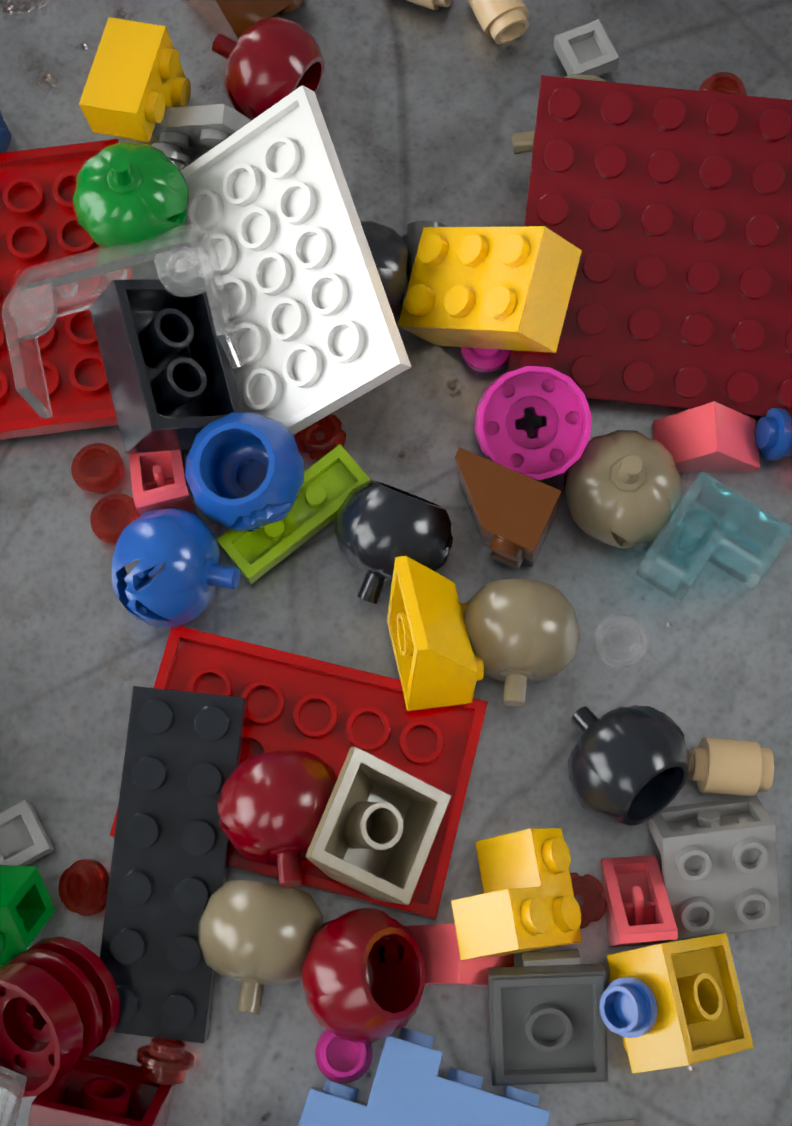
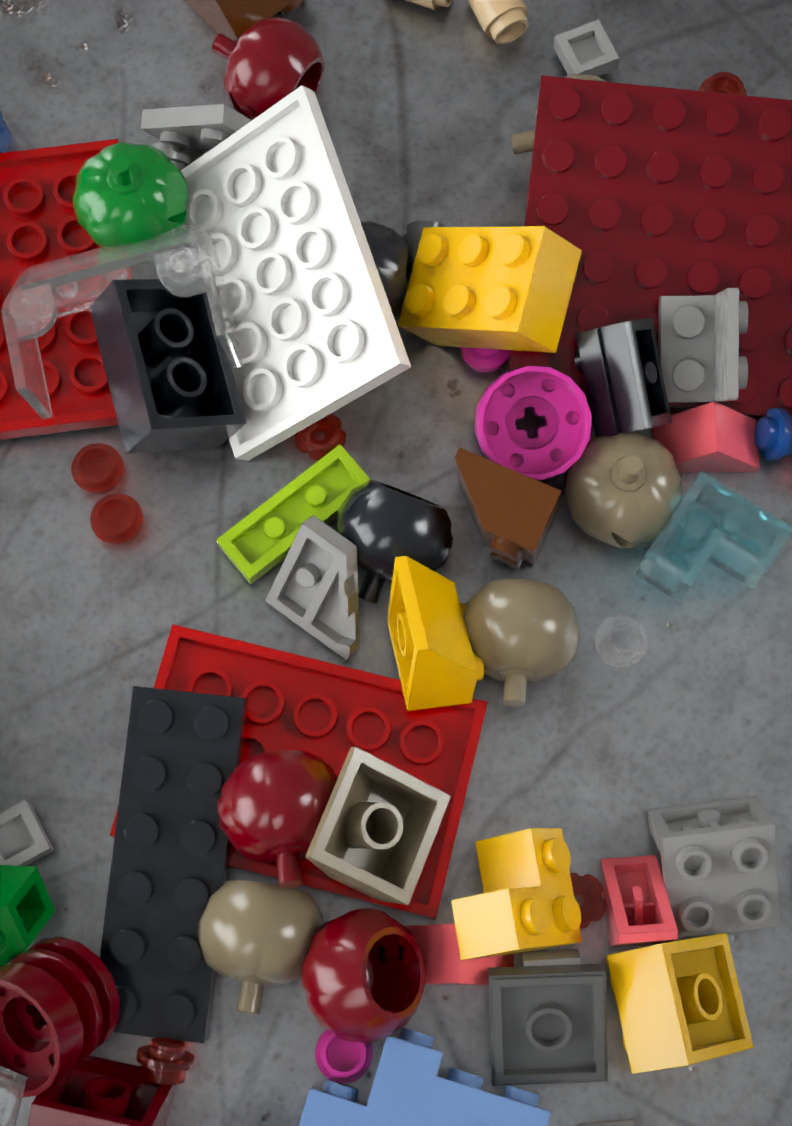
(84, 887): clear red plate -> none
(133, 80): yellow brick -> none
(160, 481): coral slope -> none
(174, 569): blue piece -> none
(245, 471): blue piece -> none
(321, 587): none -> light grey wing
(623, 377): none -> black brick
(627, 763): black piece -> none
(628, 1007): blue plate -> none
(702, 346): none -> light grey bracket
(731, 766): tan brick -> none

